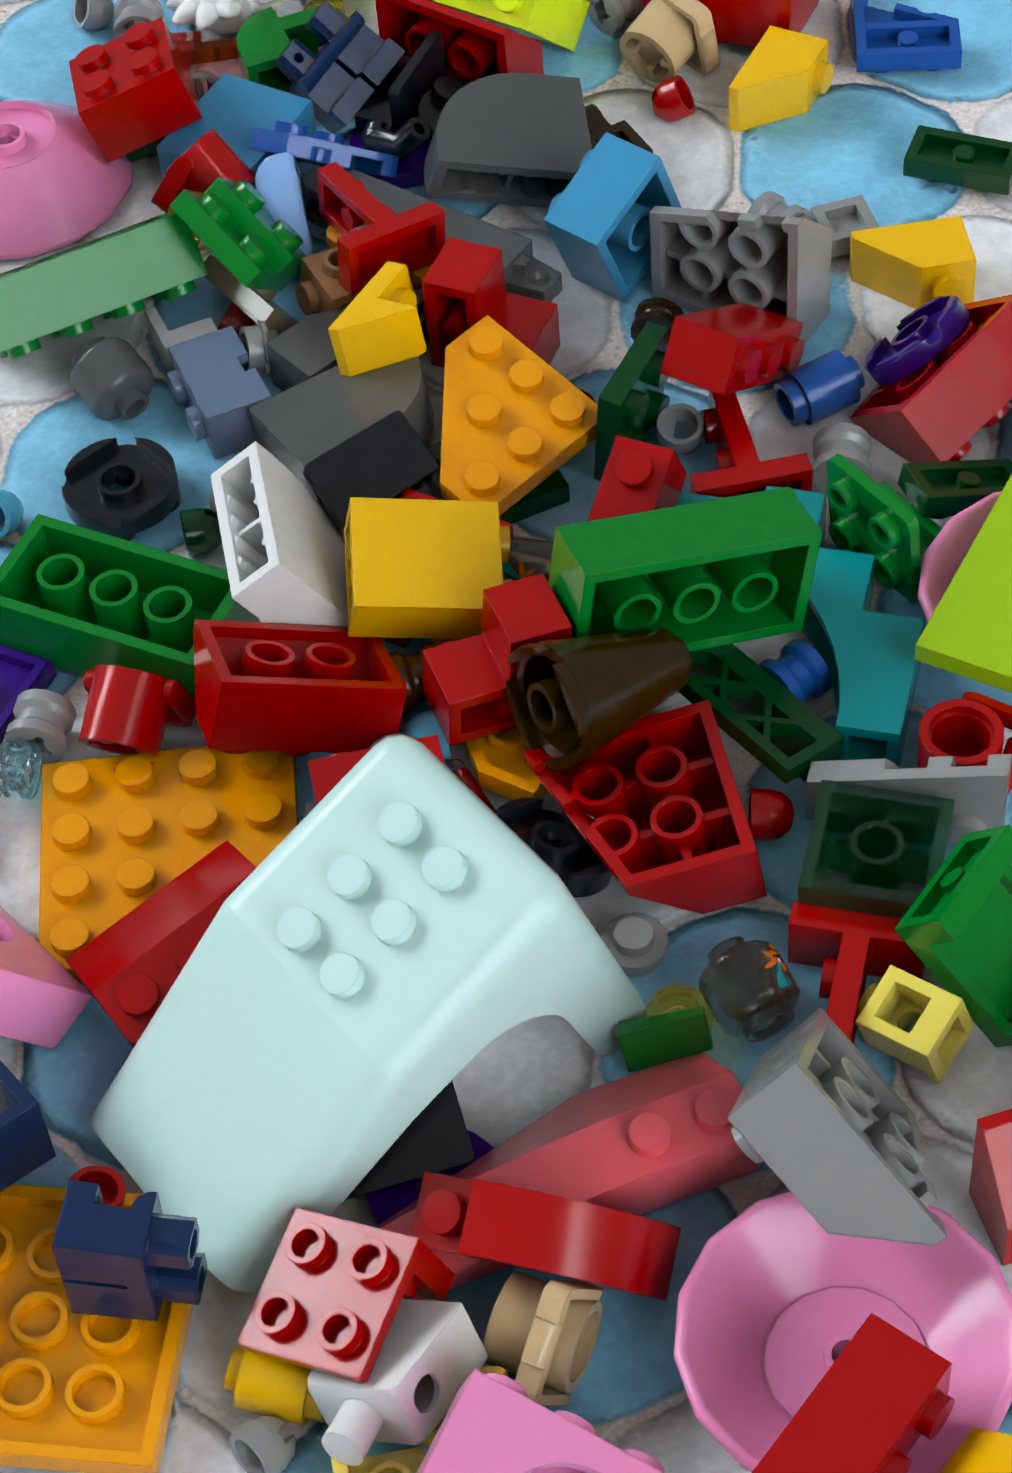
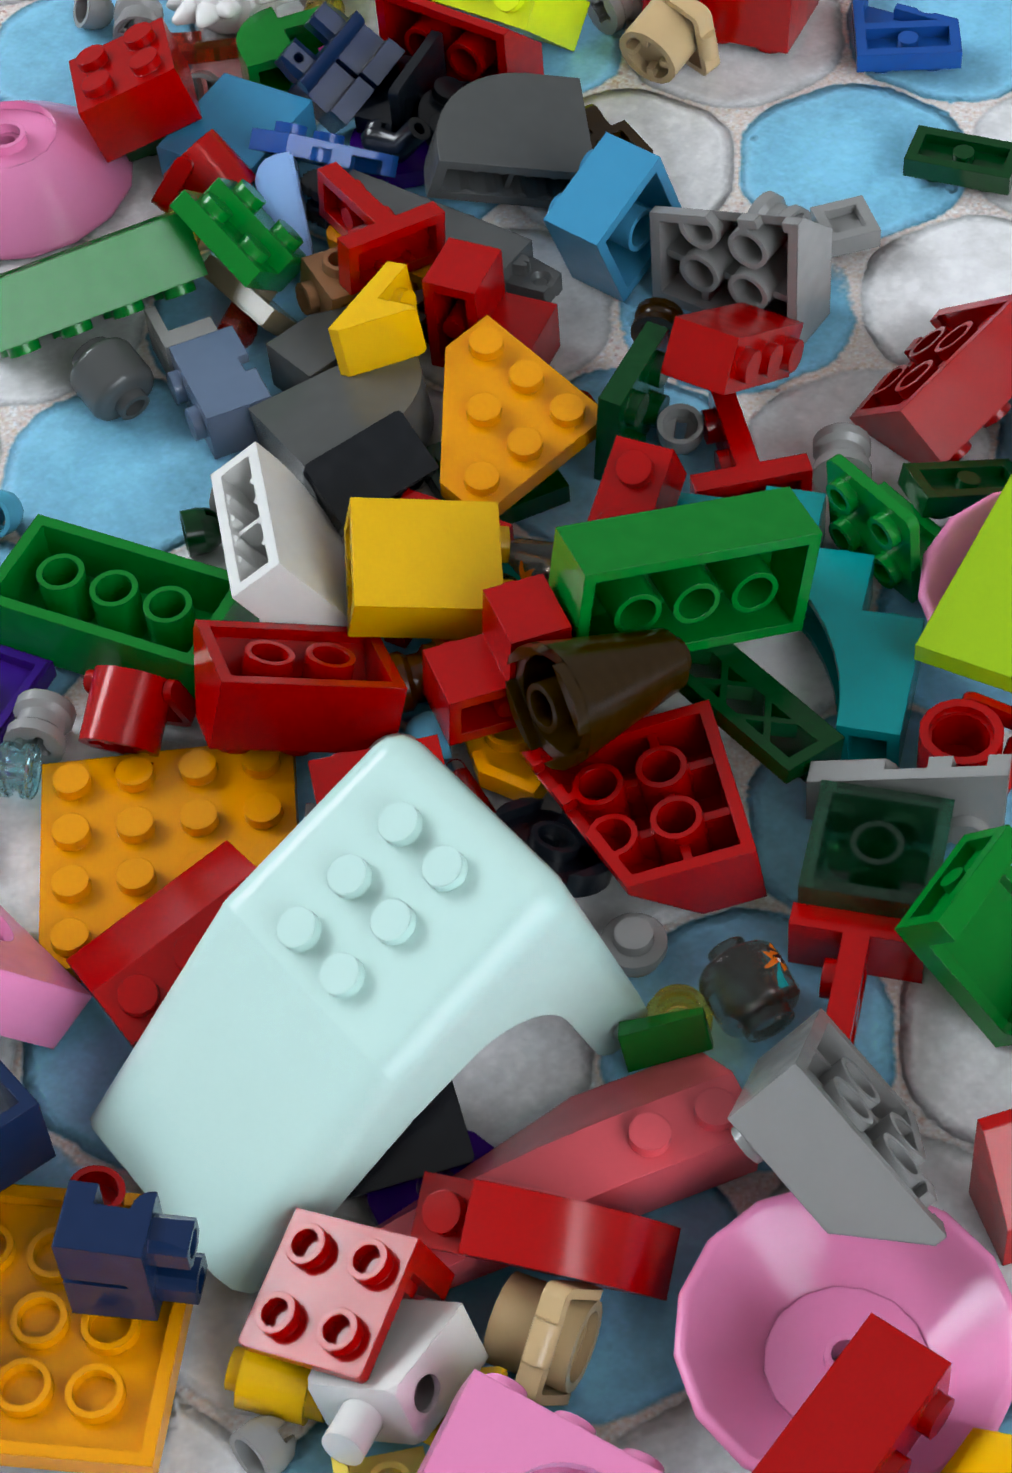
(124, 511): black plate -> none
(254, 341): light grey plate -> none
(673, 100): red hinge -> none
(769, 814): red hinge -> none
(779, 79): yellow slope -> none
(800, 670): blue wheel -> none
(819, 388): blue brick -> none
(905, 999): light yellow brick -> none
(915, 261): yellow slope -> none
(919, 340): dark purple tile -> none

